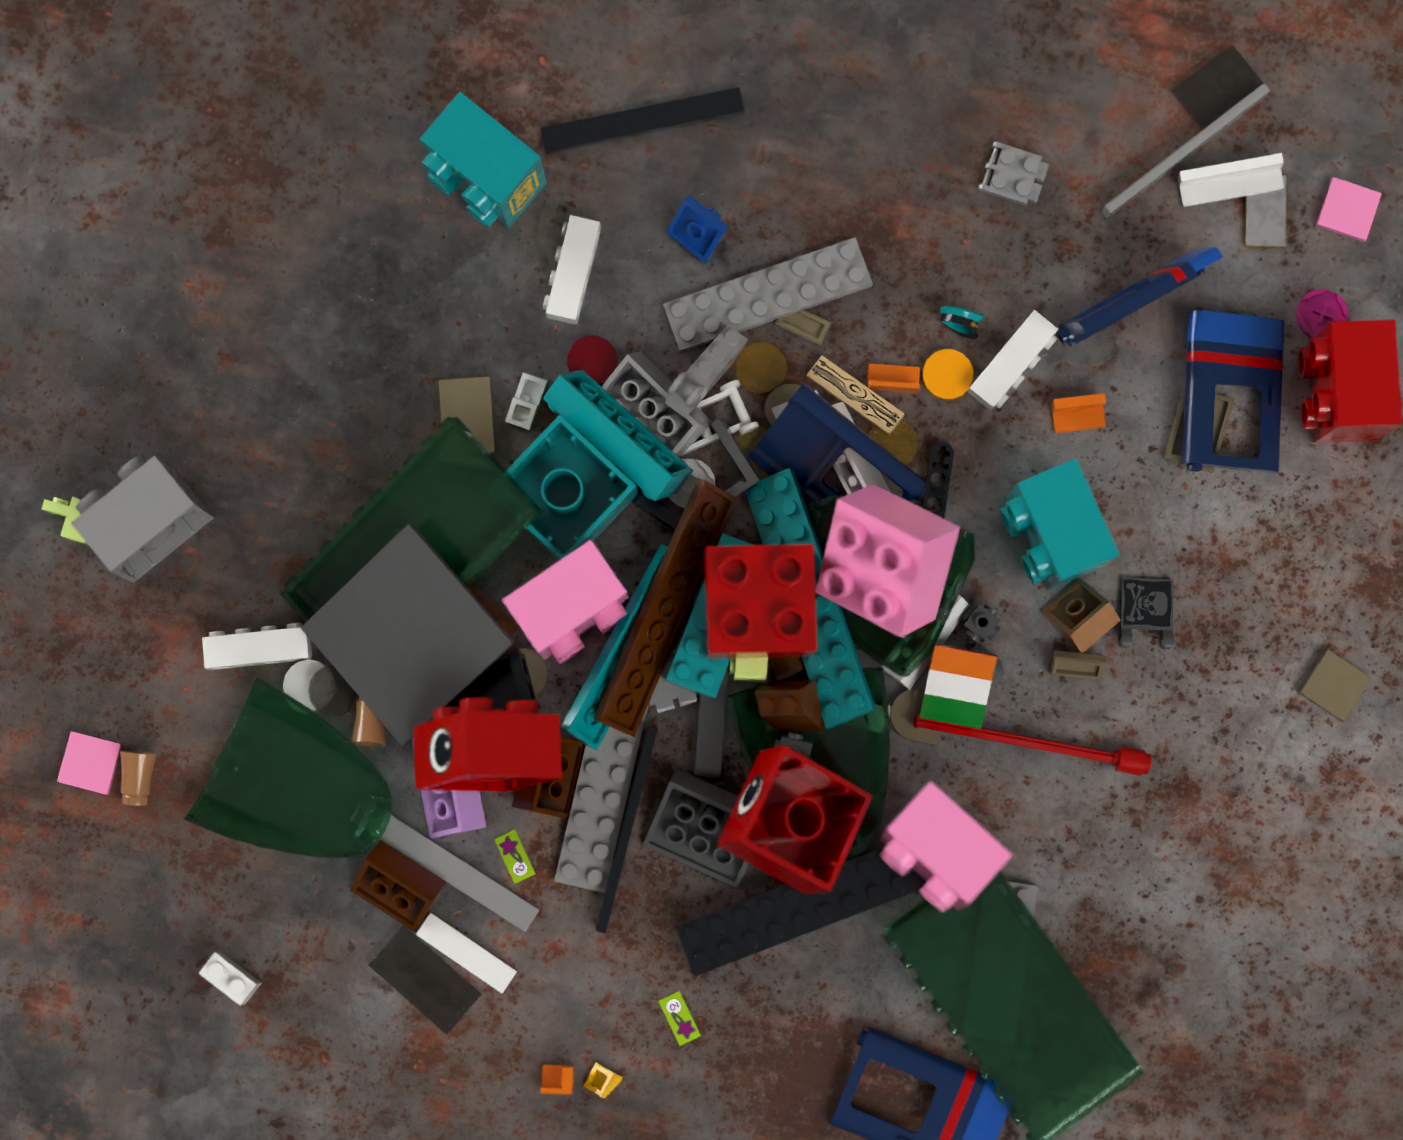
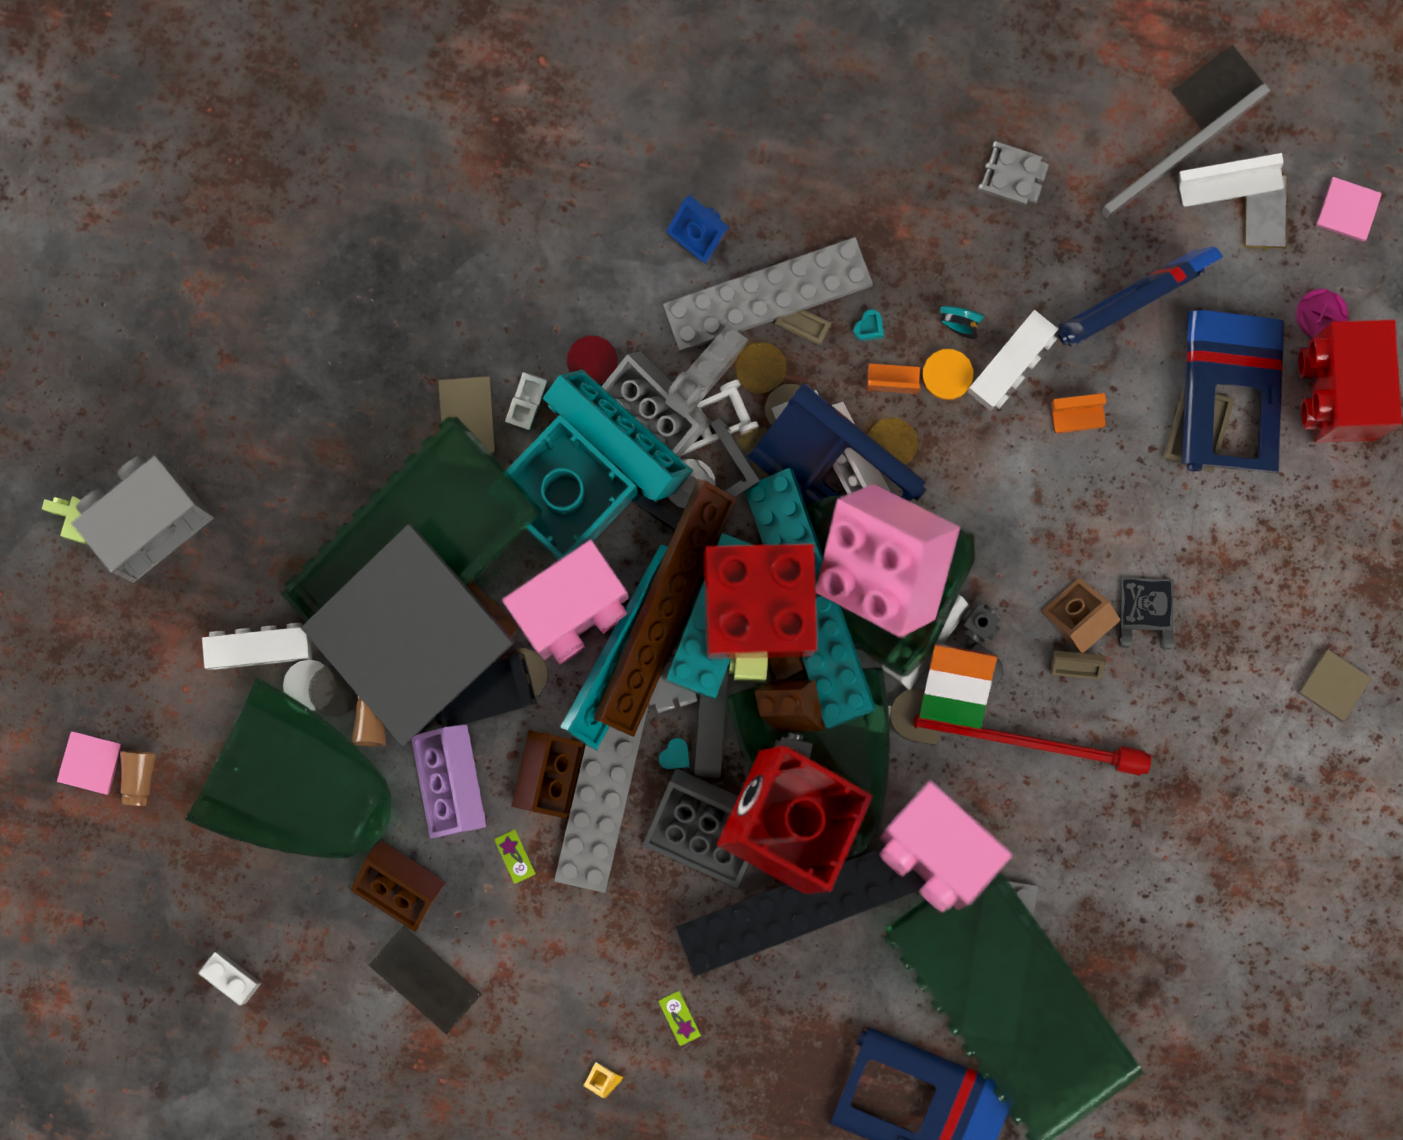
(459, 874): light grey tile -> none
(466, 952): white tile -> none
(483, 161): teal brick -> none
(487, 747): red brick -> none
(557, 1079): orange panel -> none
(573, 269): white brick -> none
(626, 830): black tile -> none
(642, 120): black tile -> none
(675, 756): none -> teal tile
(855, 395): tan tile -> none
(869, 327): none -> teal tile
(933, 491): black beam -> none
(1059, 526): teal brick -> none

